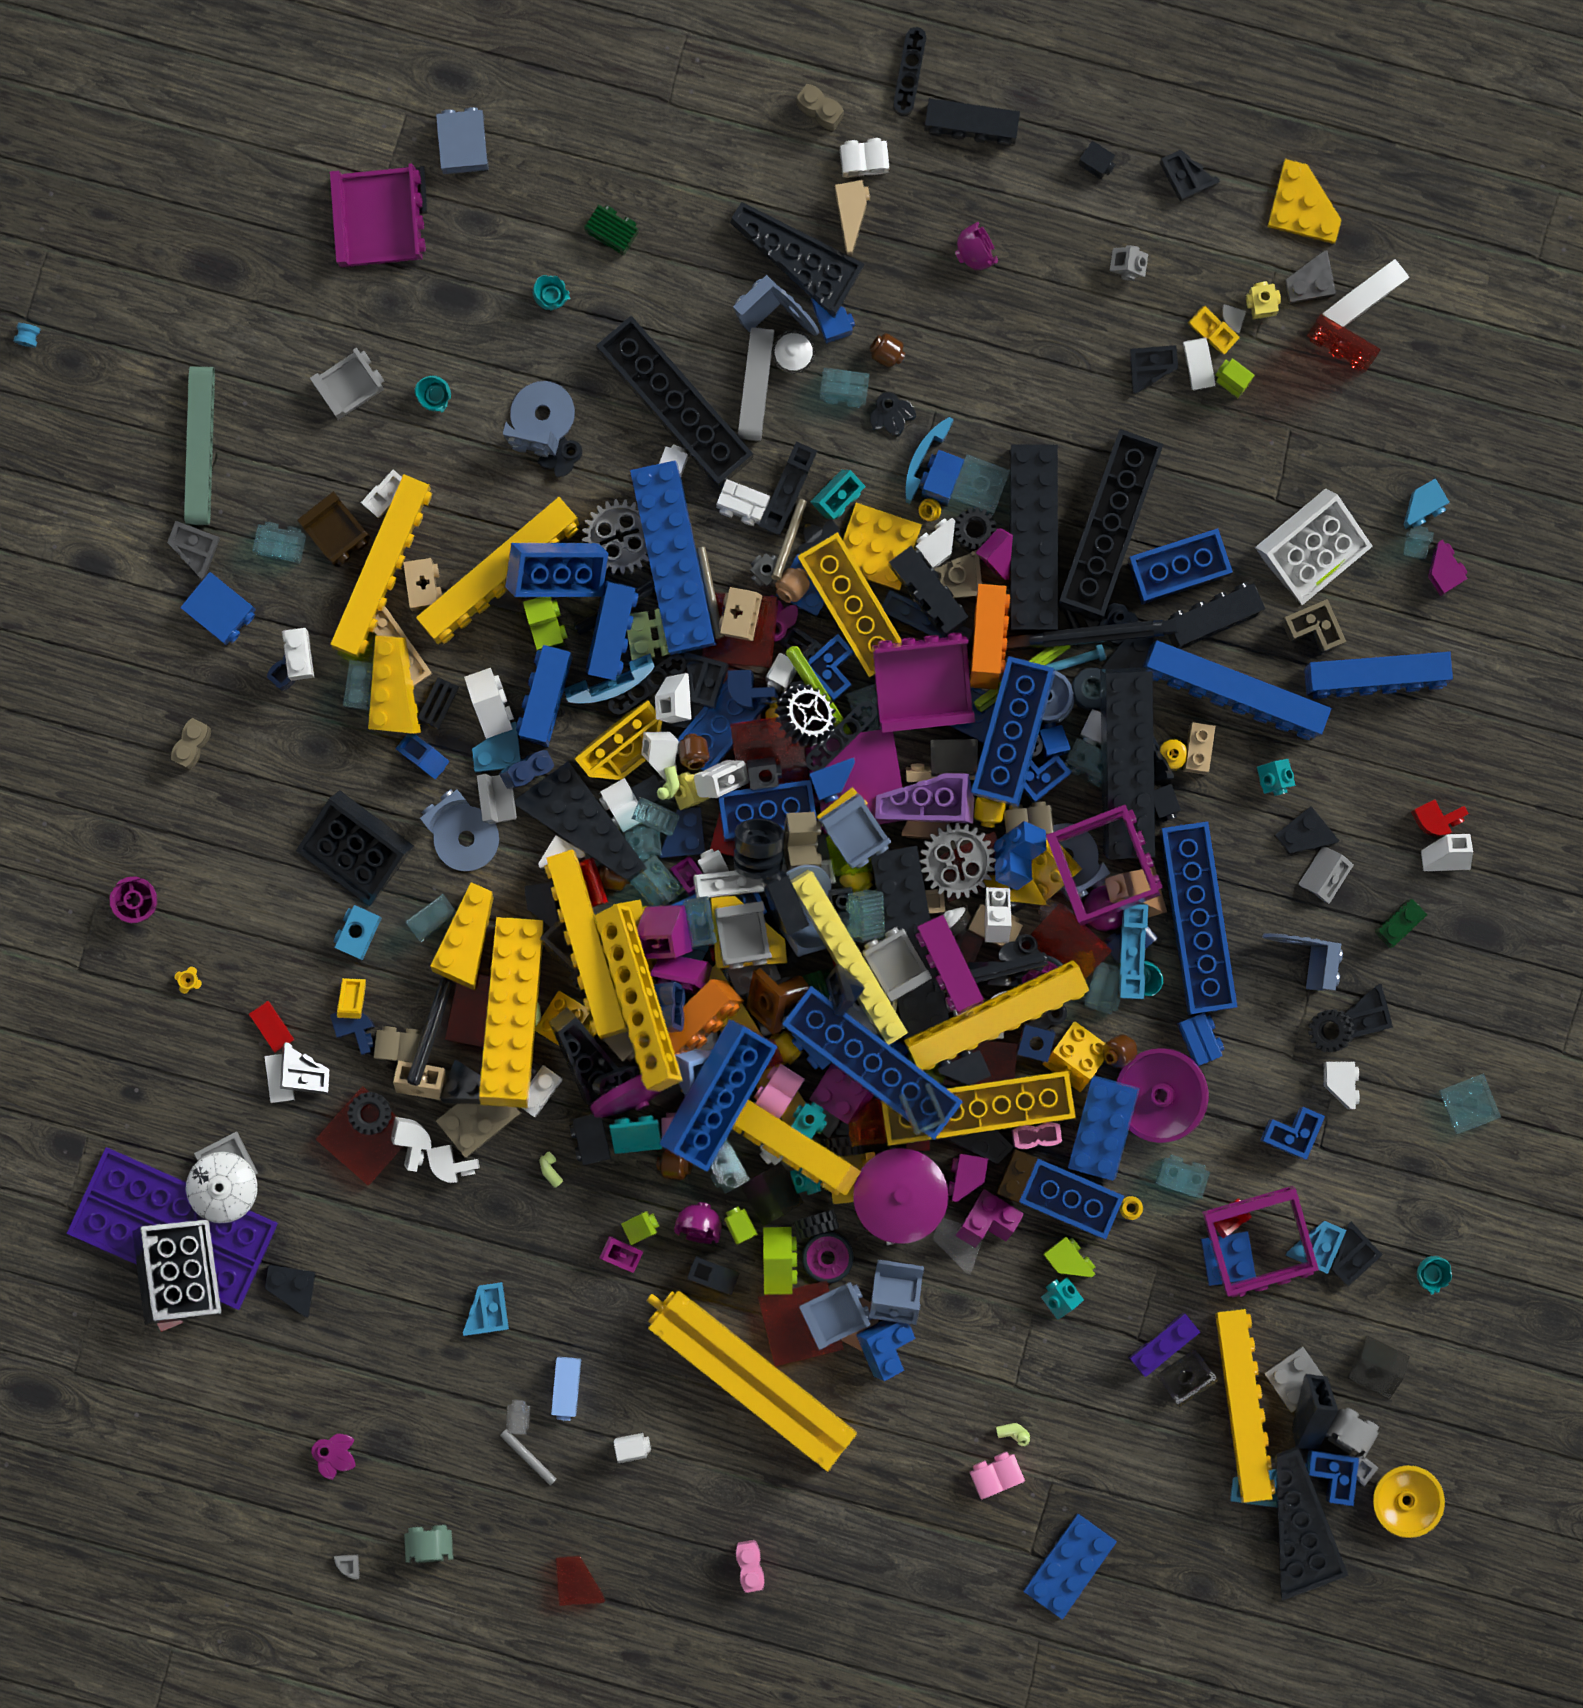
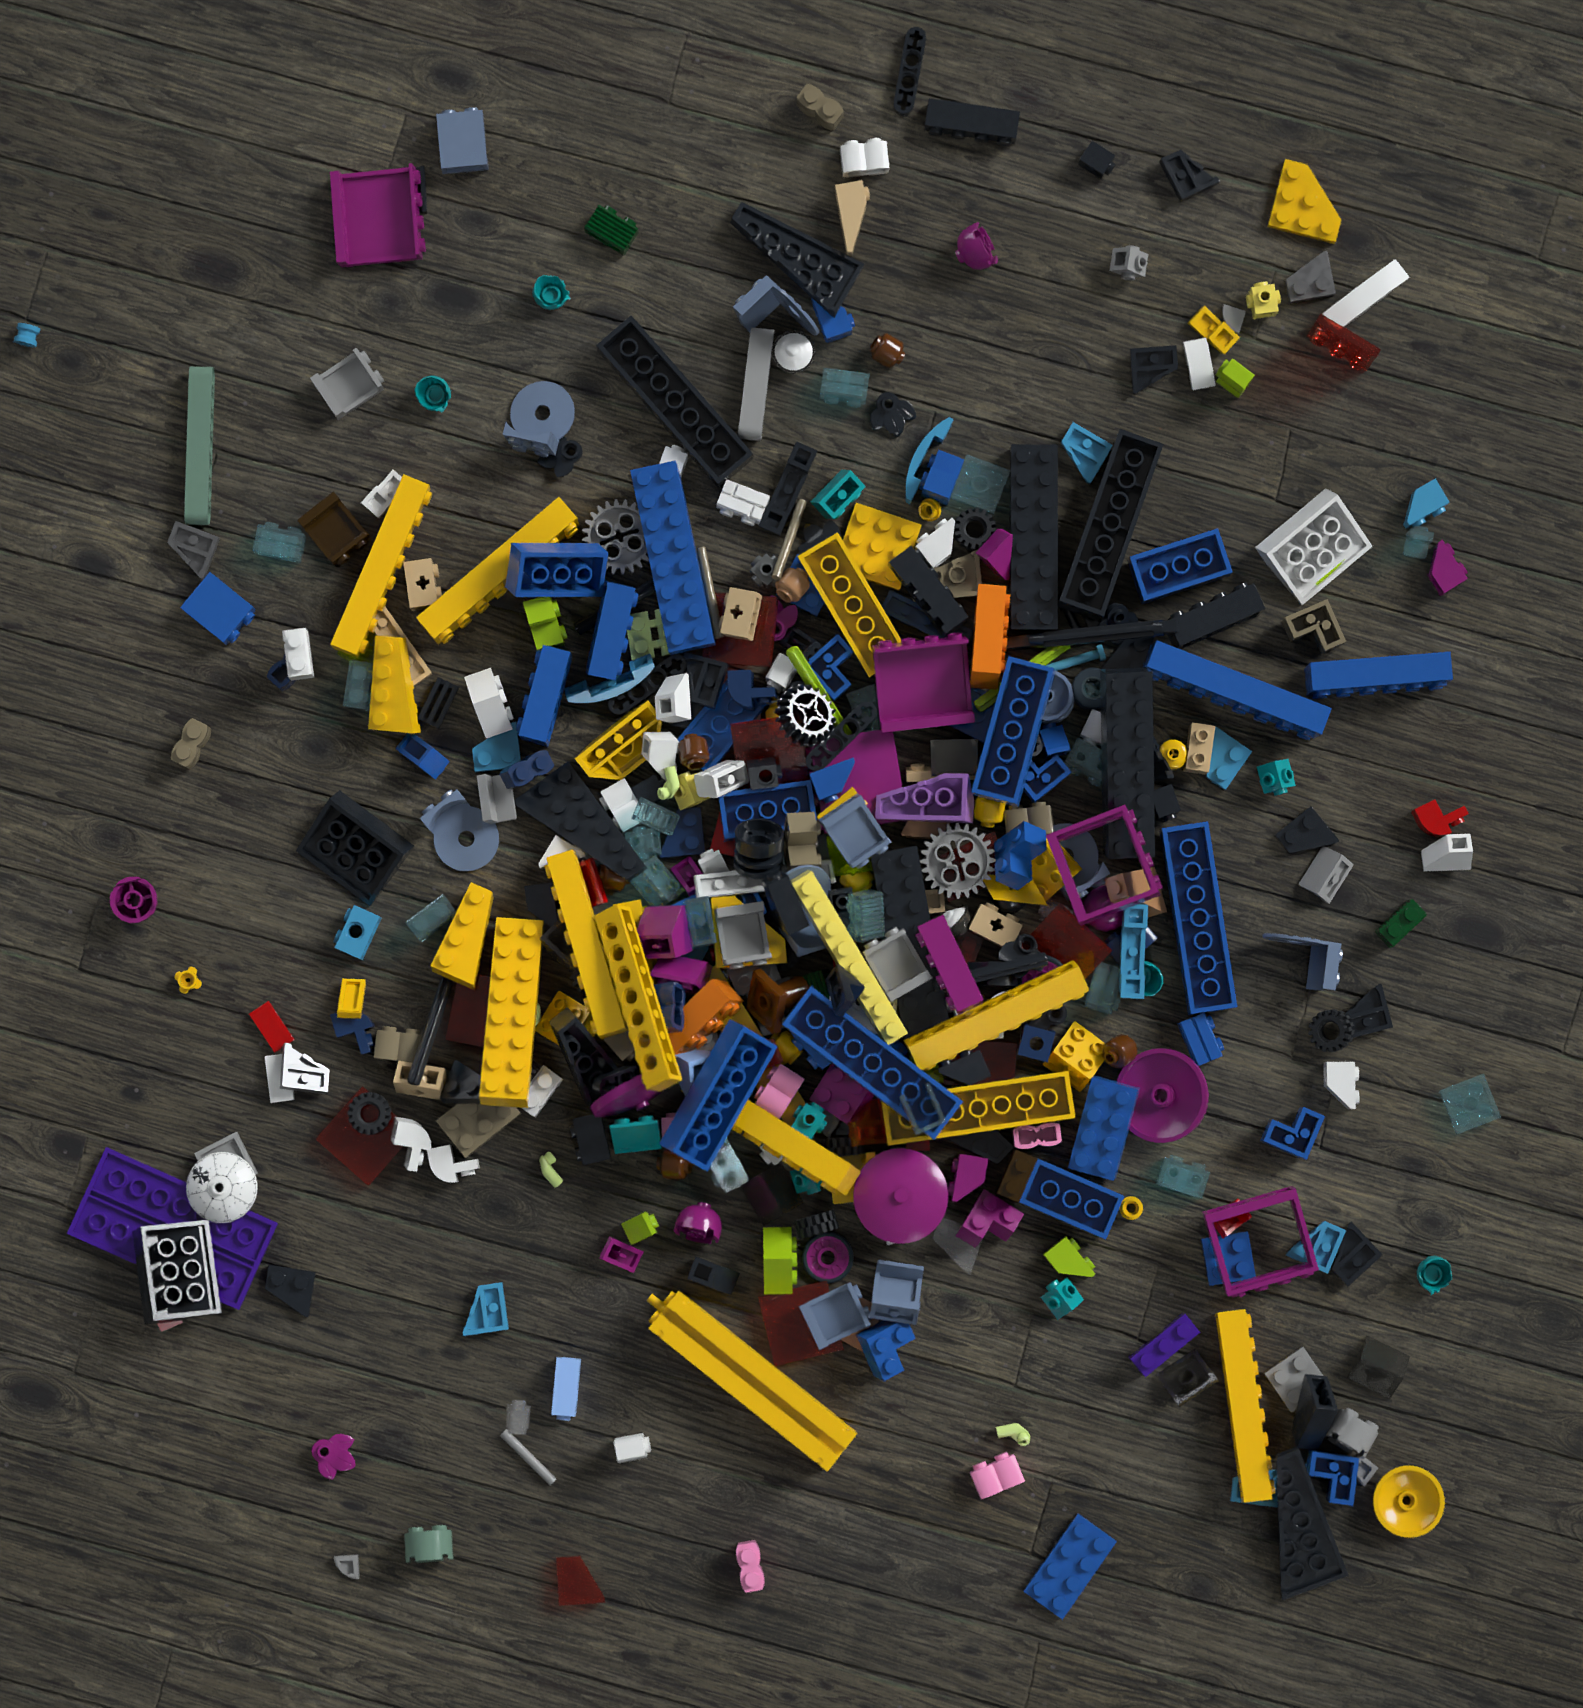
(739, 1225): lime brick -> none
(997, 915): white slope -> none
(1085, 450): none -> dark azure wing
(1226, 759): none -> dark azure wing

